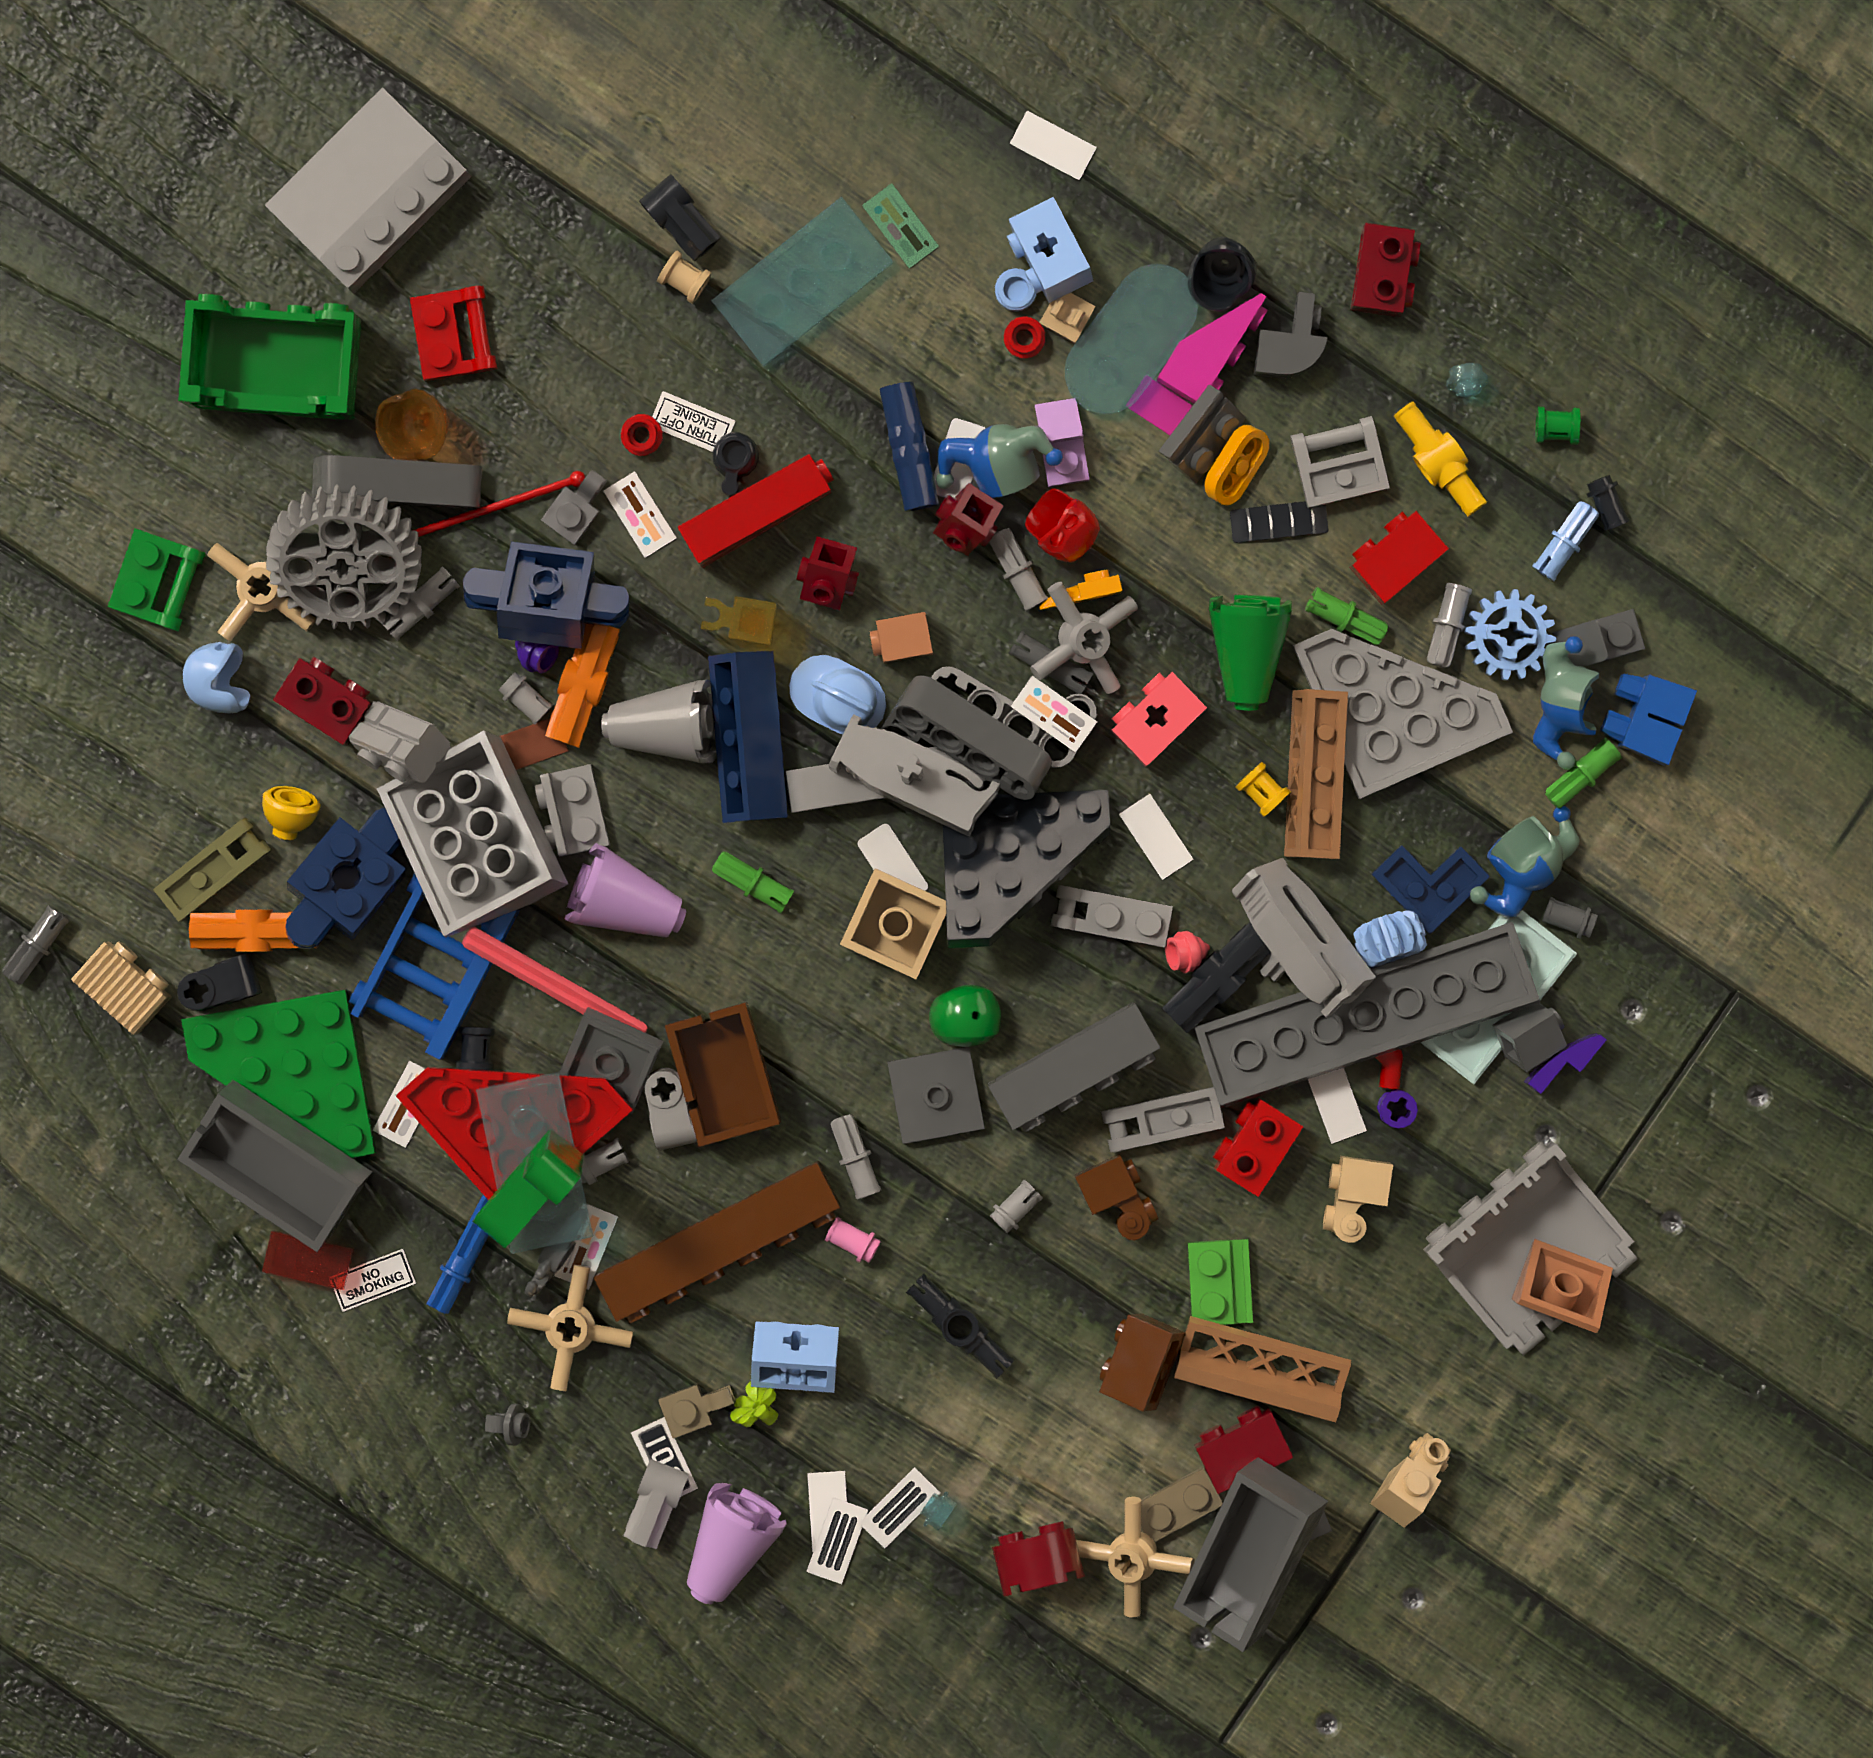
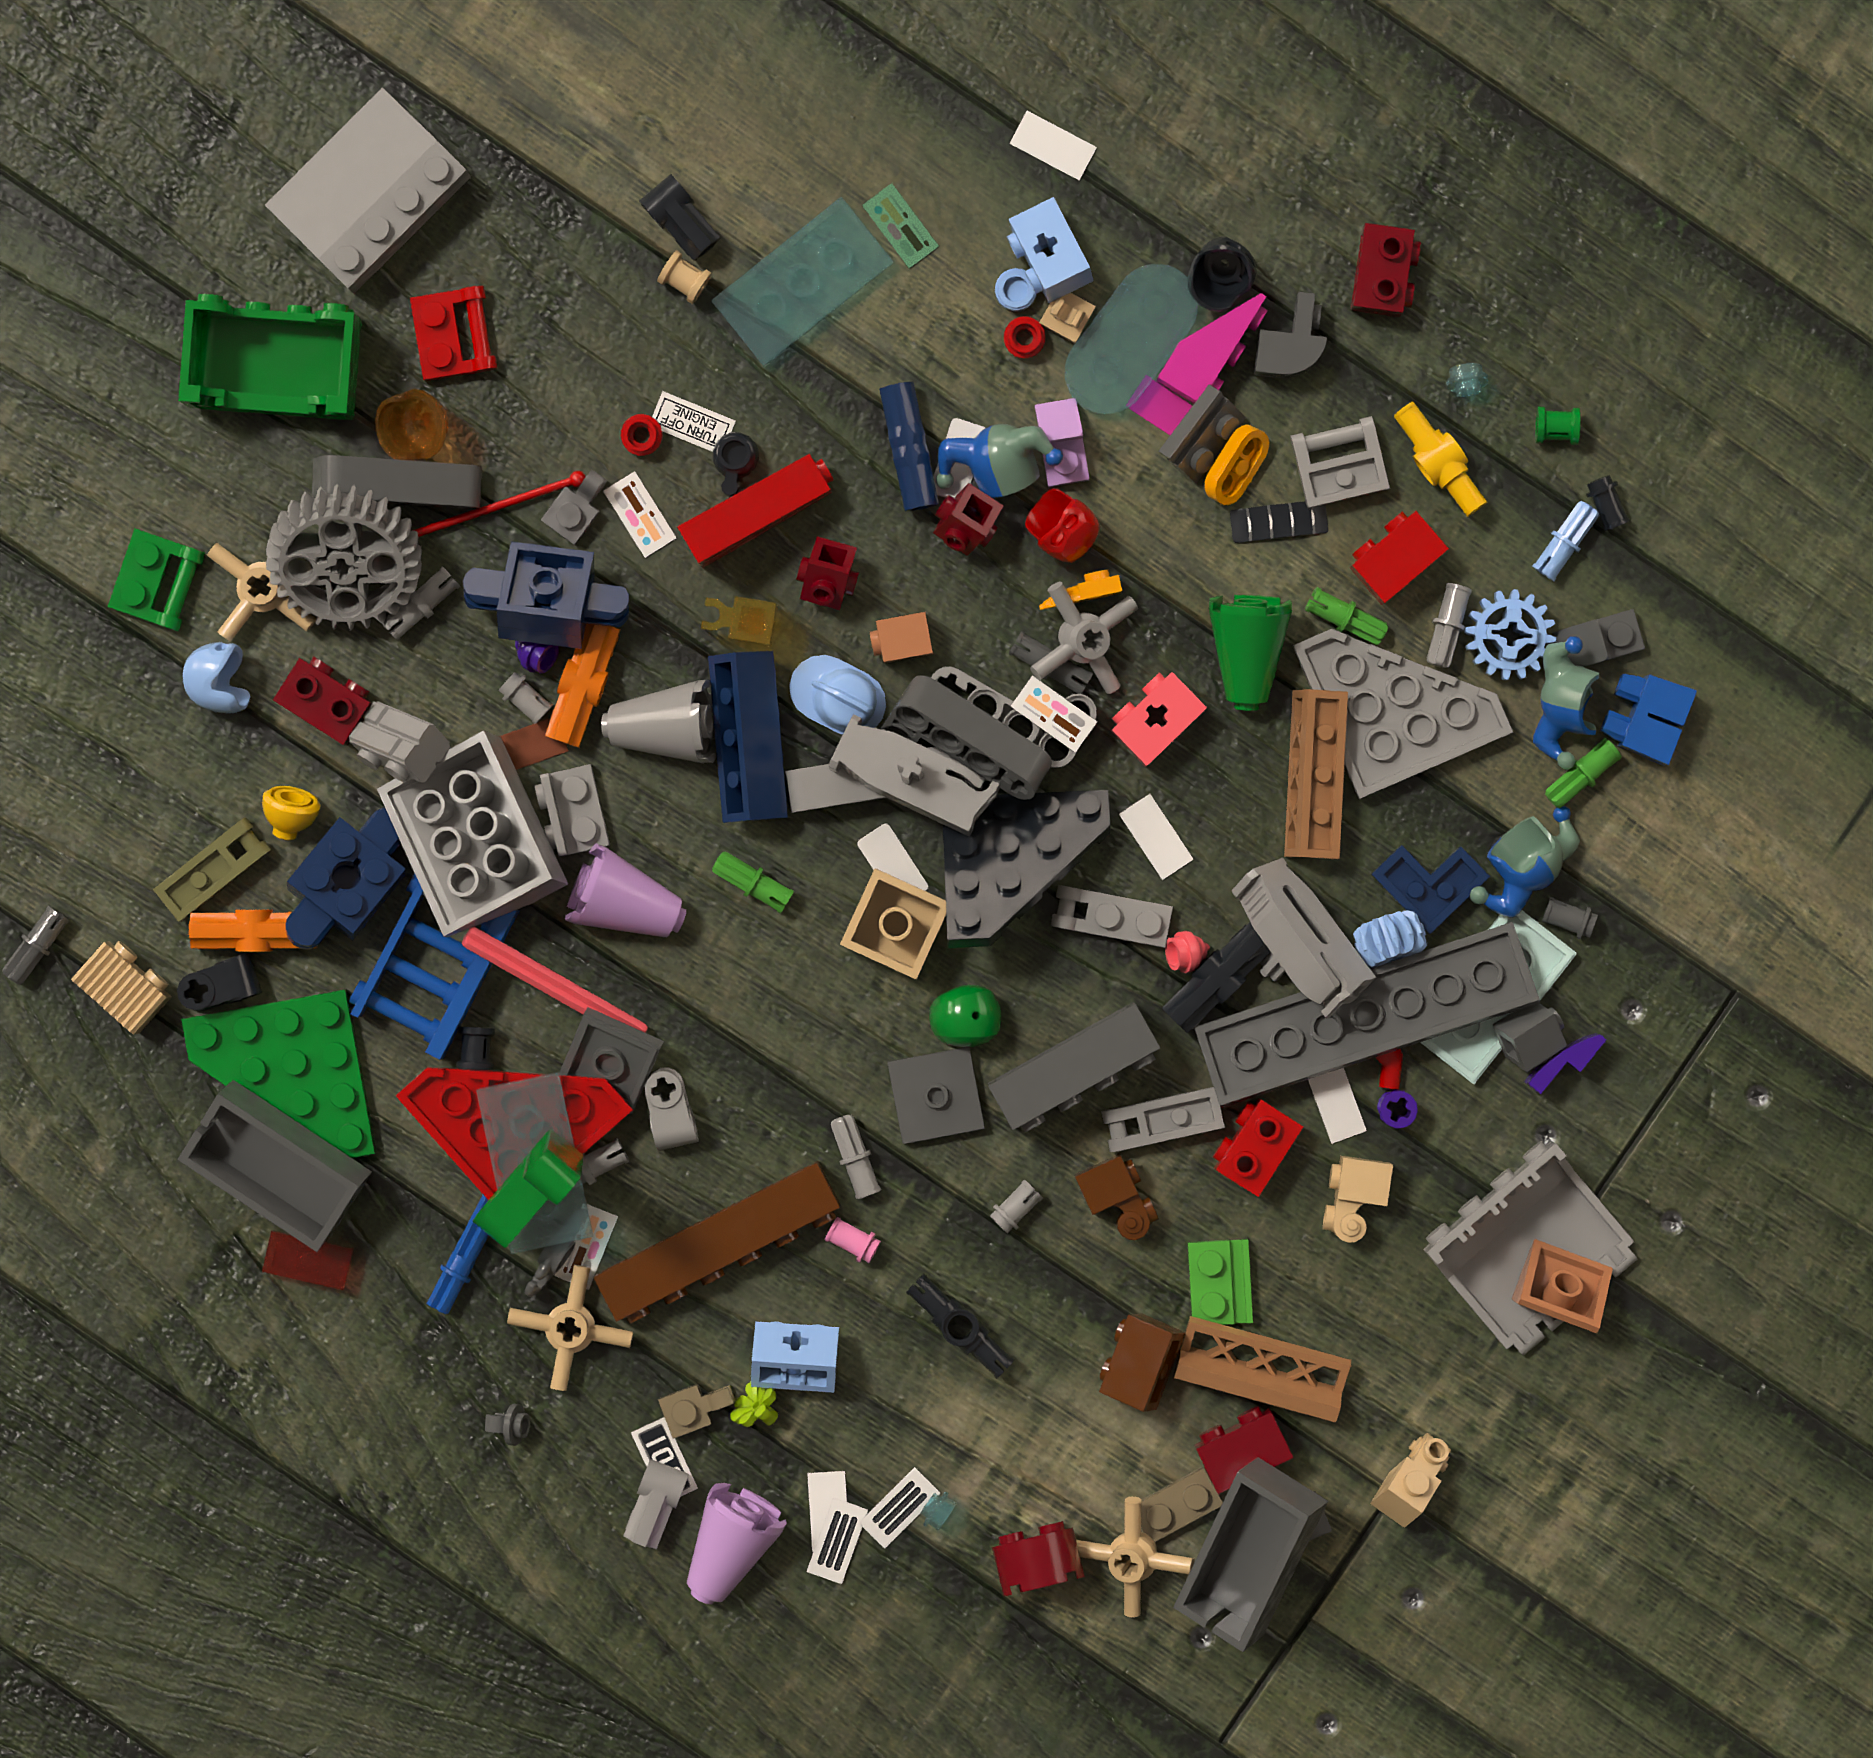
(375, 1280): white sticker -> none
(395, 1120): white sticker -> none
(725, 1072): reddish brown piece -> none
(1017, 569): light grey axle -> none
(1262, 789): yellow bush -> none

